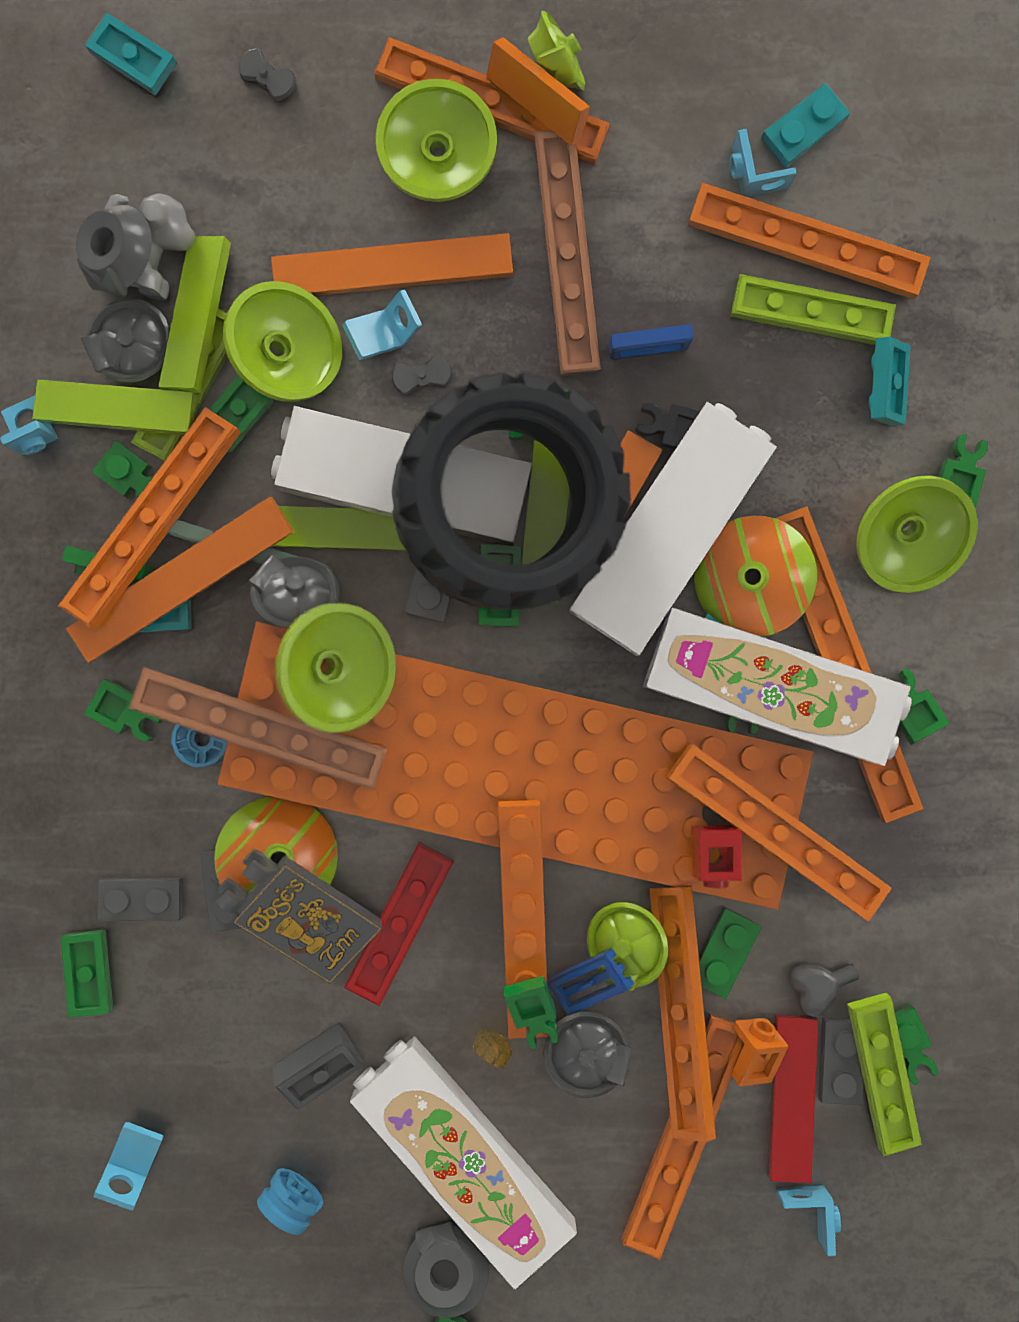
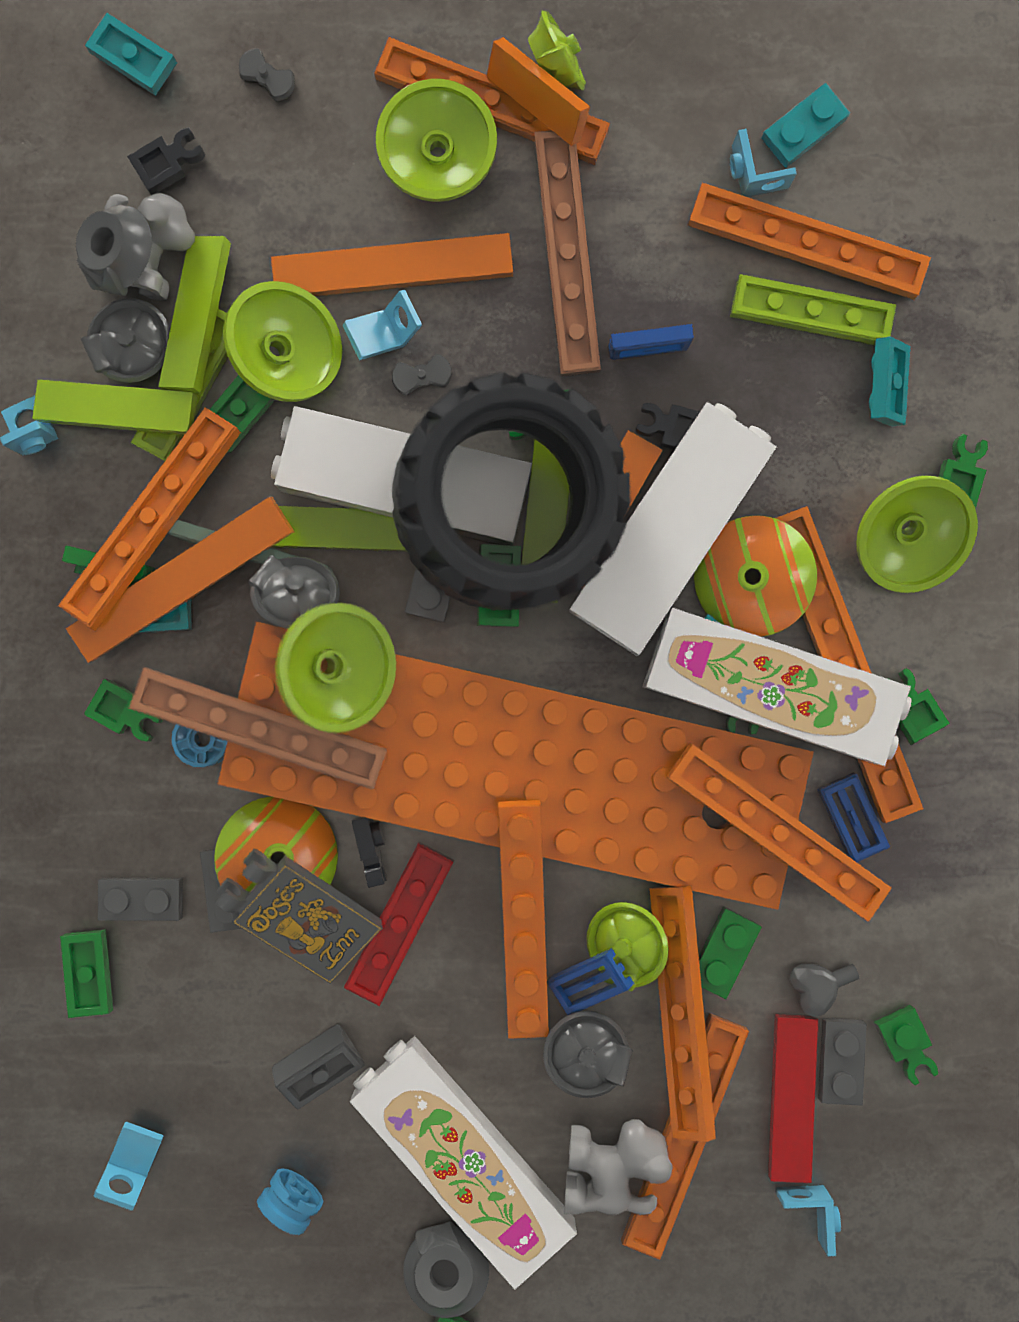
(123, 470): green plate -> none
(160, 163): none -> black plate
(369, 837): none -> black plate
(493, 1048): clear yellow tile -> none
(532, 1008): green plate -> none
(638, 1154): none -> light grey animal
(728, 865): red brick -> none
(760, 1054): orange bracket -> none
(839, 787): none -> blue tile
(884, 1074): lime tile -> none

